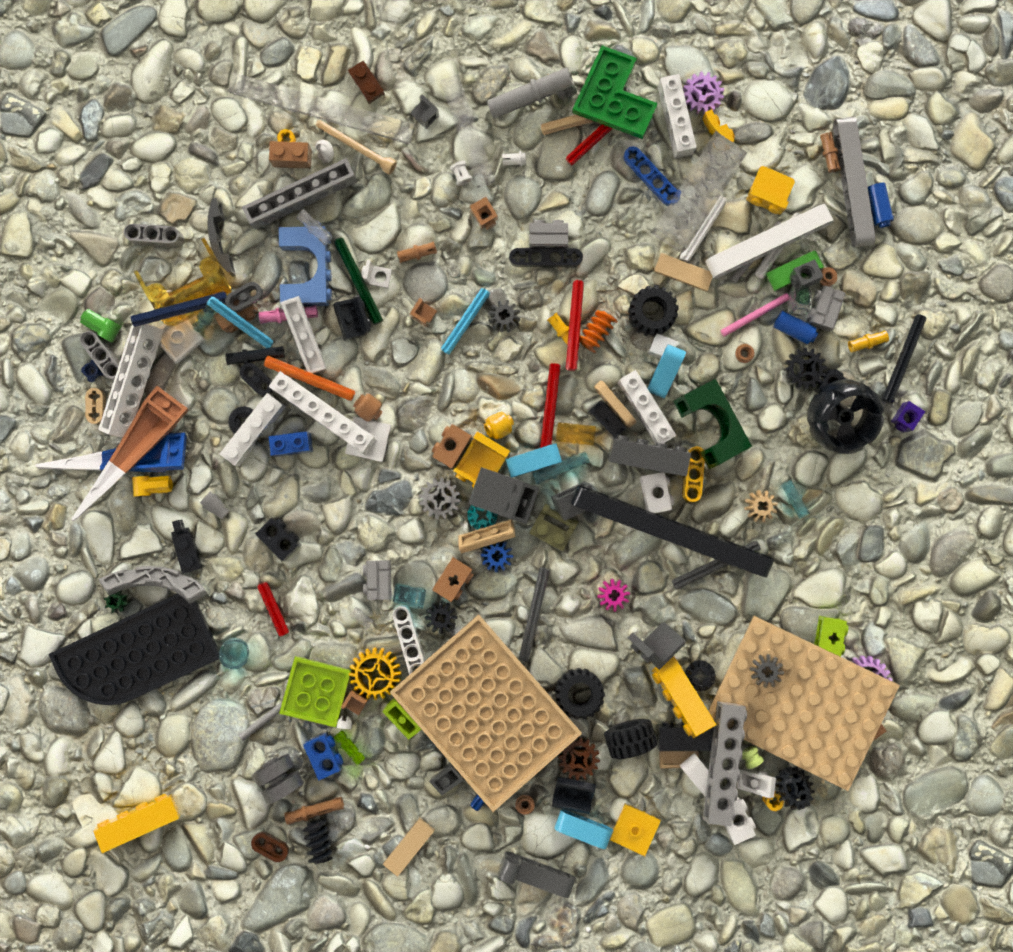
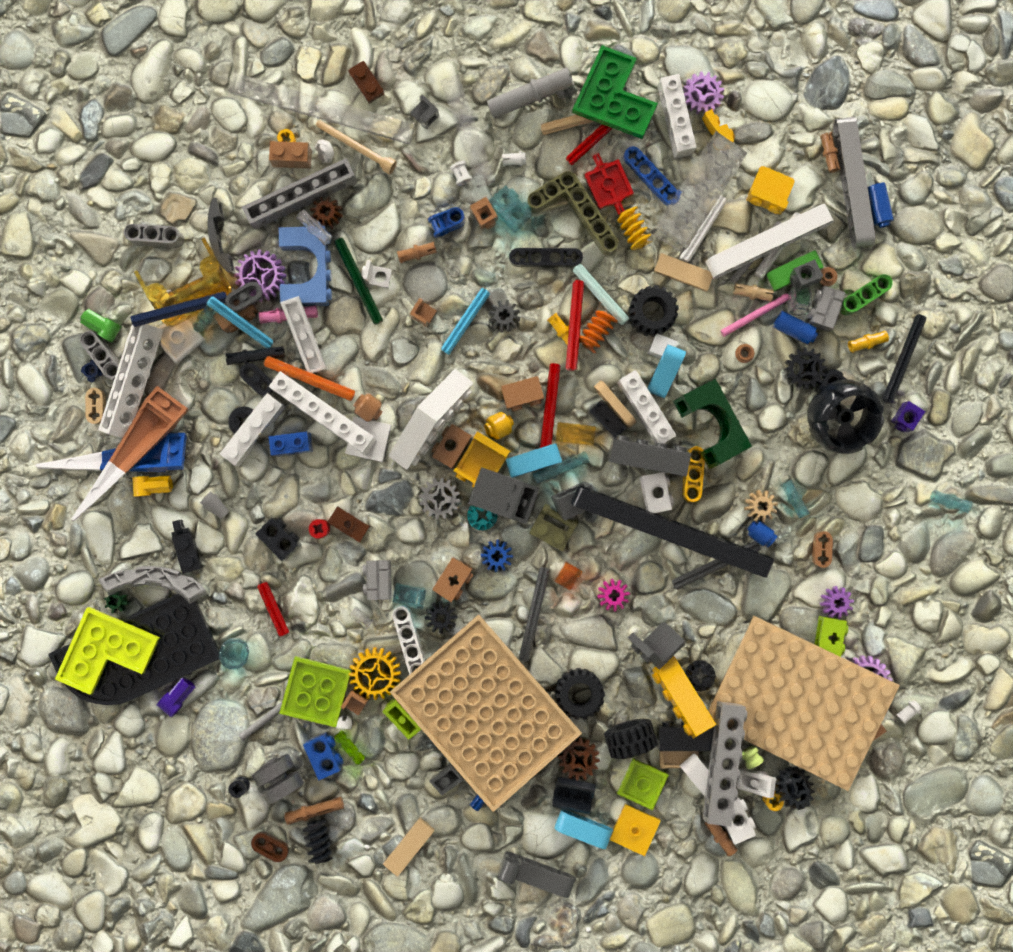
(100, 640): none -> neon yellow plate
(136, 823): yellow wedge -> none
(173, 700): none -> dark purple piece
(234, 790): none -> black bush
(267, 273): none -> lavender gear
(322, 530): none -> red wheel
(332, 207): none -> reddish brown gear
(348, 524): none -> reddish brown plate
(352, 318): black bracket -> none
(430, 418): none -> white piece
(445, 222): none -> blue piece
(486, 536): tan tile -> none
(506, 212): none -> clear light blue brick
(522, 393): none -> medium nougat brick
(524, 810): medium nougat plate -> none
(548, 234): light grey brick -> none
(567, 575): none -> clear orange panel
(578, 206): none -> olive beam
(597, 290): none -> light aqua axle
(608, 184): none -> red plate
(634, 229): none -> yellow piece
(642, 784): none -> lime plate
(722, 838): none -> medium nougat pin
(753, 292): none -> tan pin
(760, 674): dark grey gear -> none
(761, 533): none -> blue brick
(827, 549): none -> medium nougat beam
(839, 595): none -> medium lavender gear
(873, 291): none -> bright green beam
(909, 711): none -> white pin
(951, 501): none -> clear light blue pin

